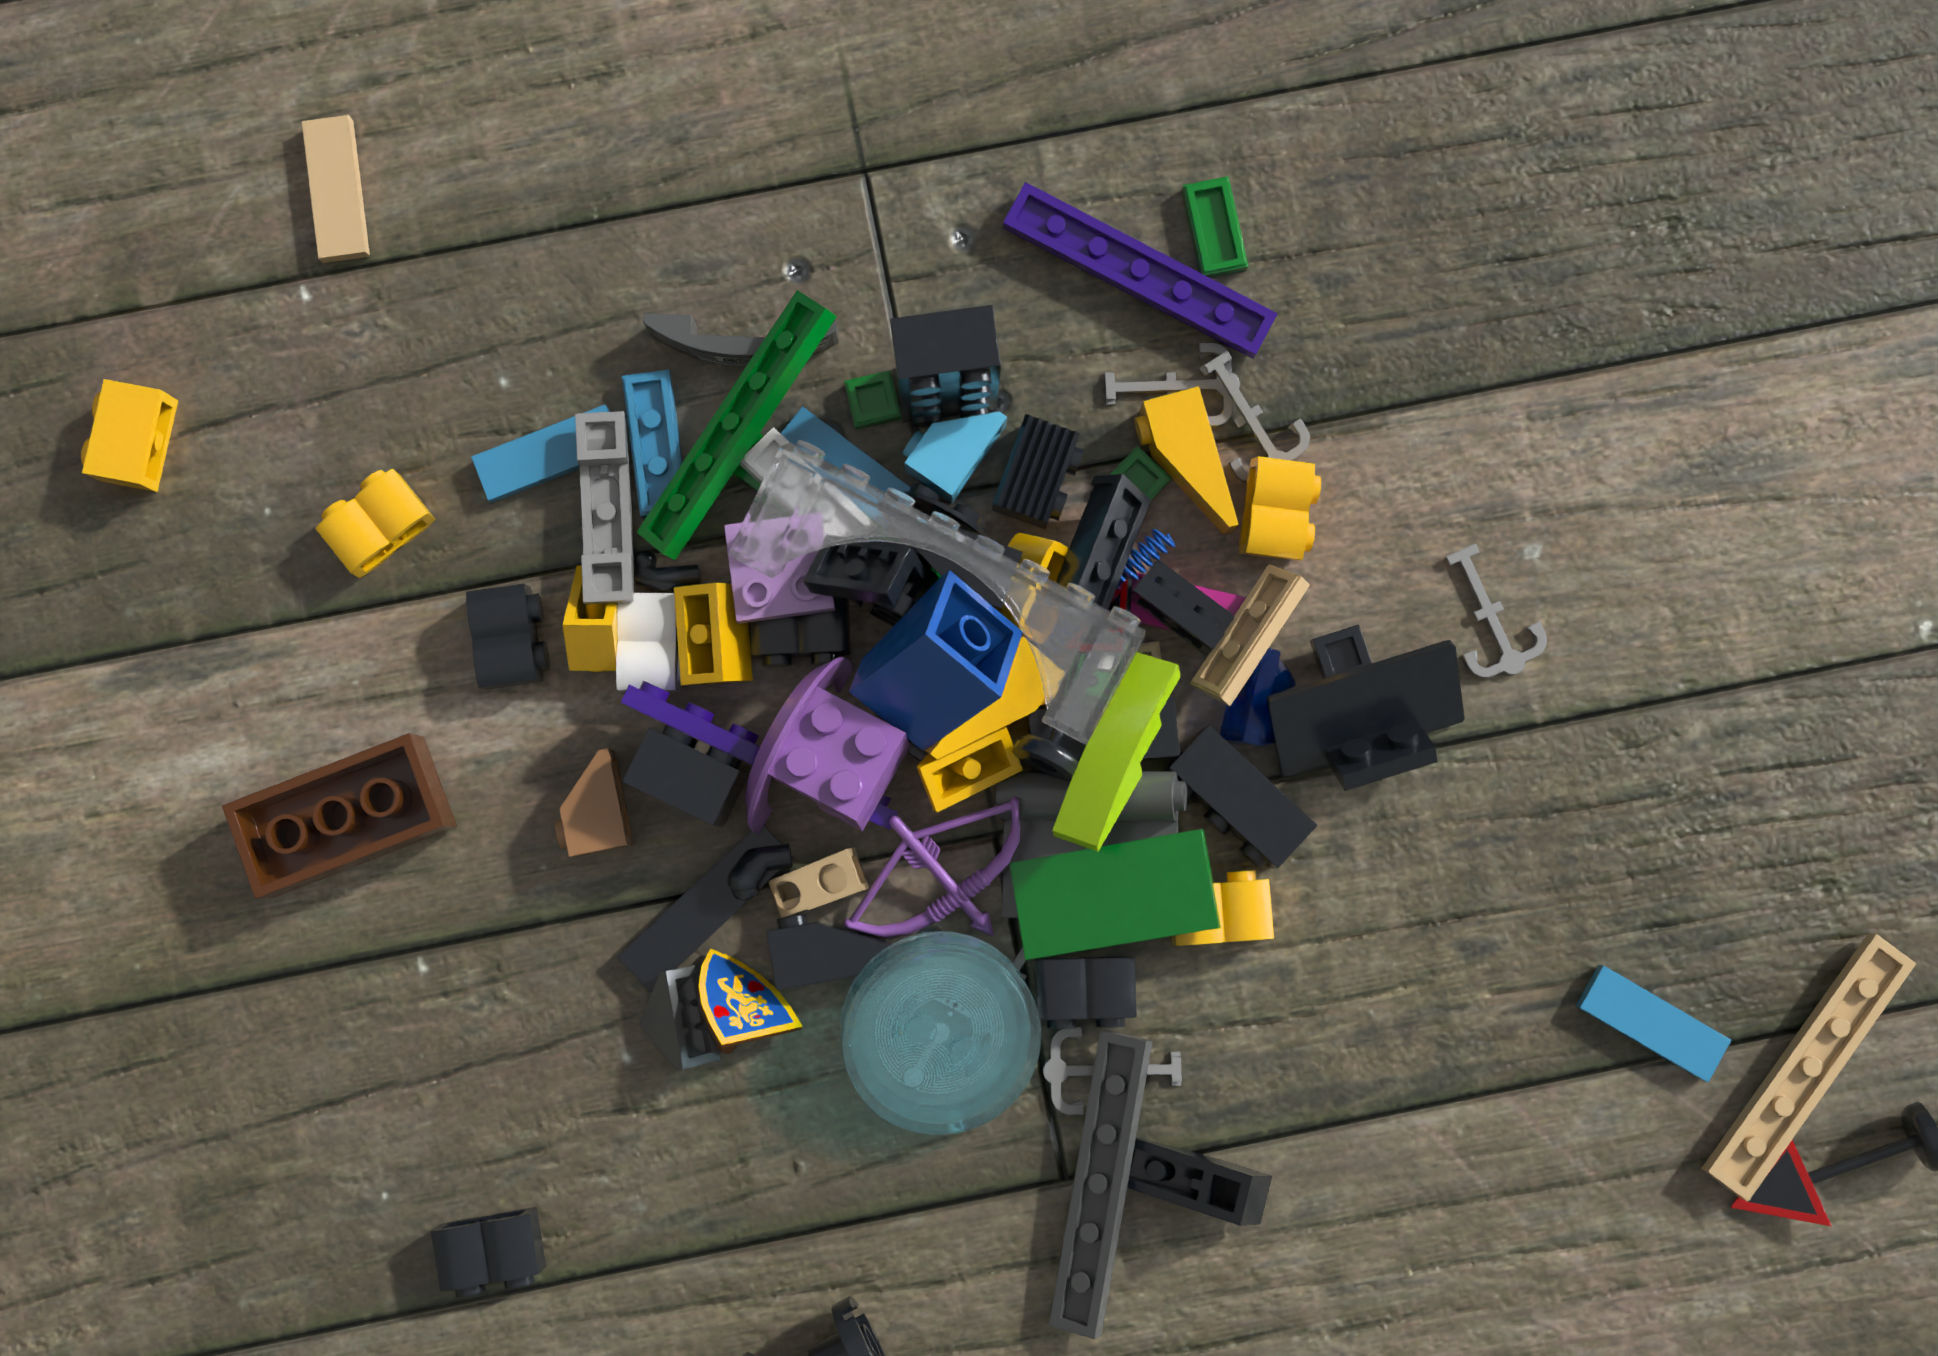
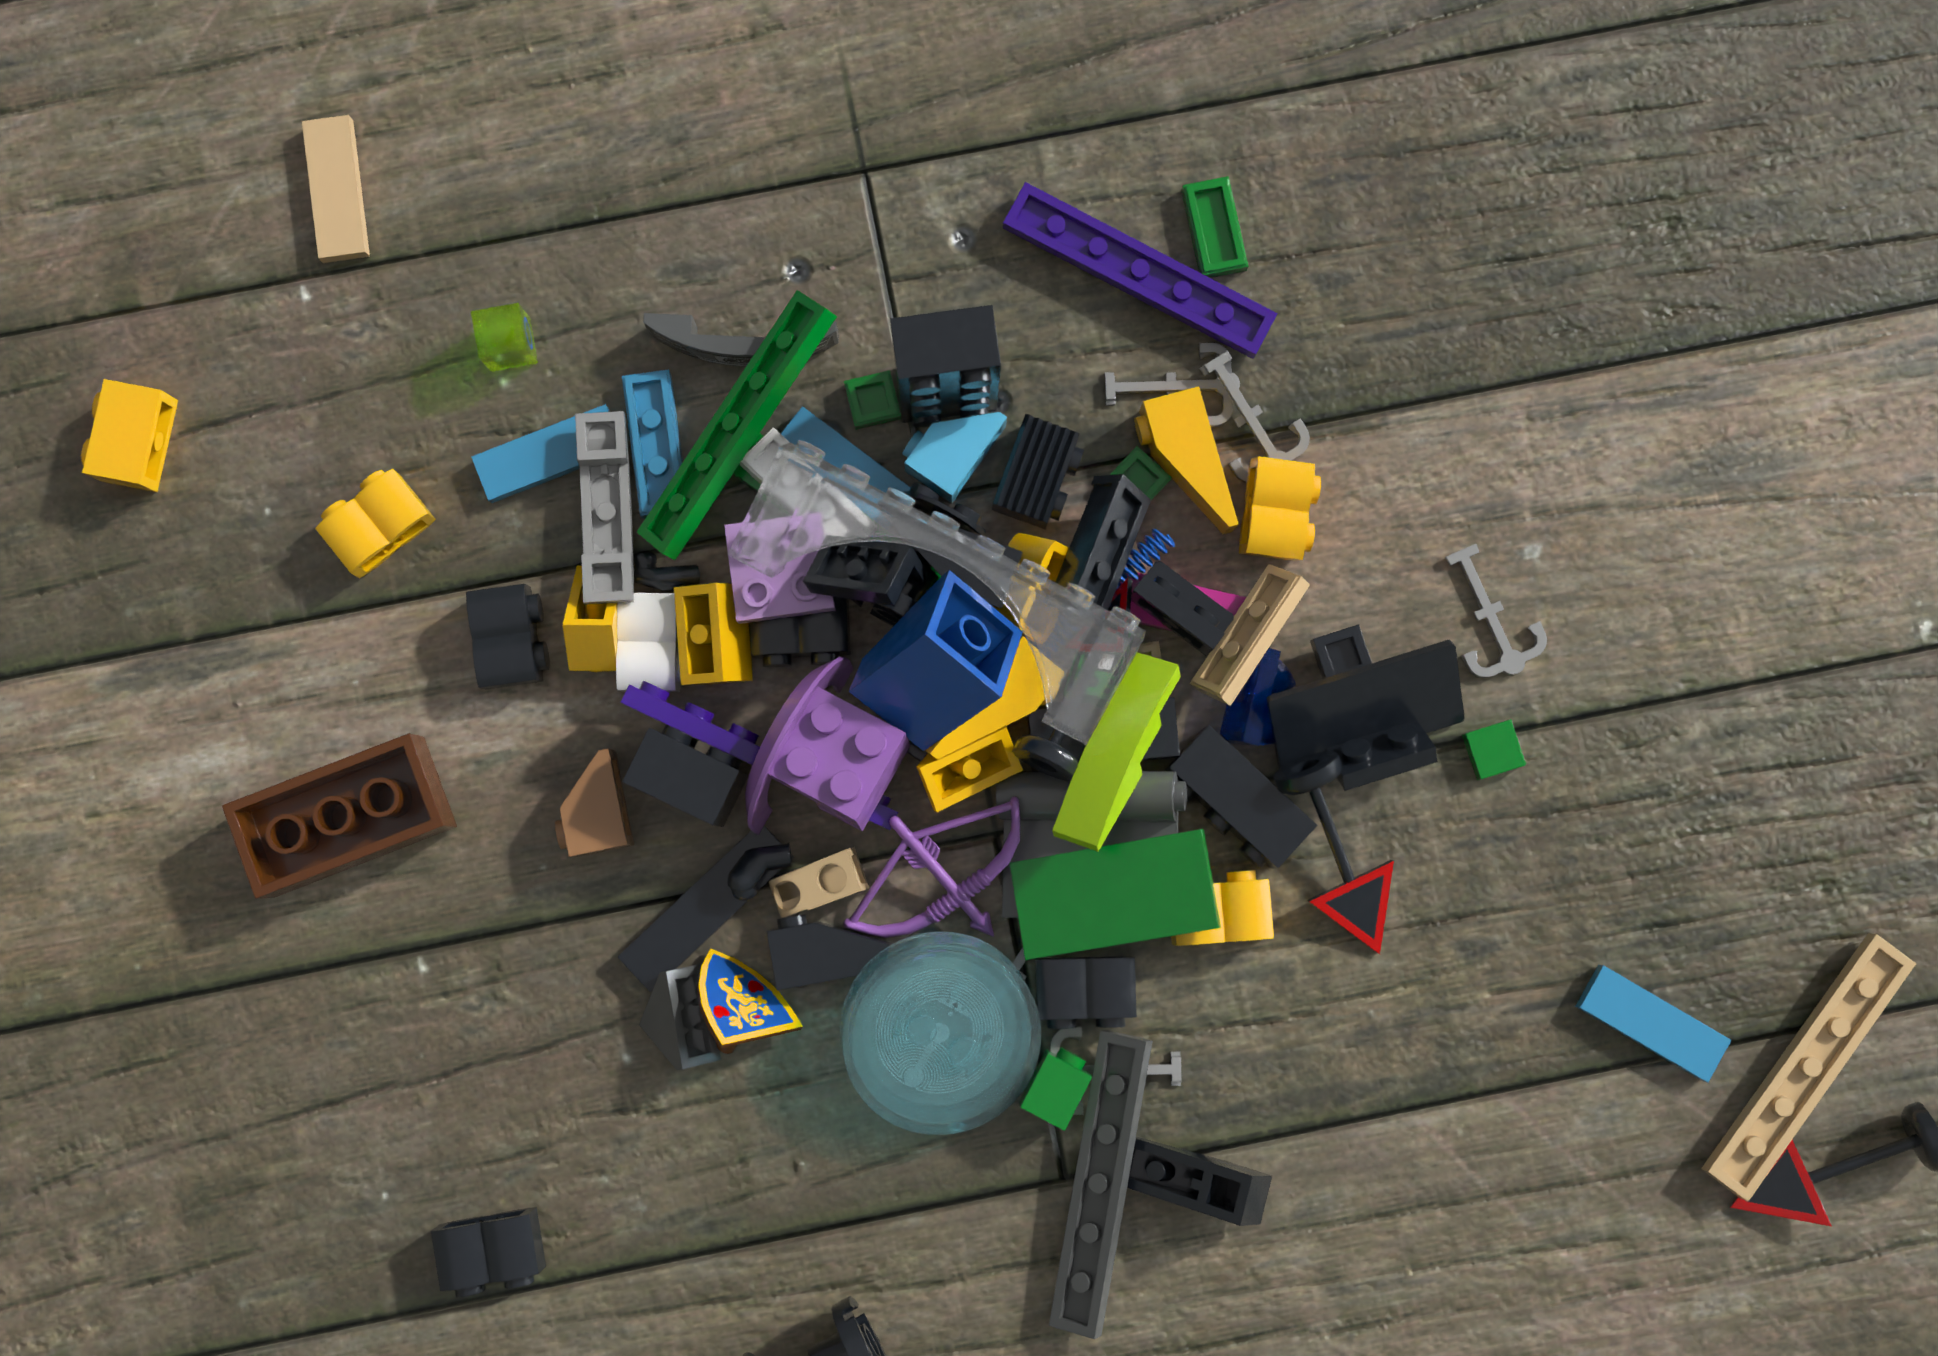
(504, 337): none -> clear neon green brick
(1056, 1087): none -> green brick
(1361, 900): none -> black piece
(1494, 749): none -> green tile

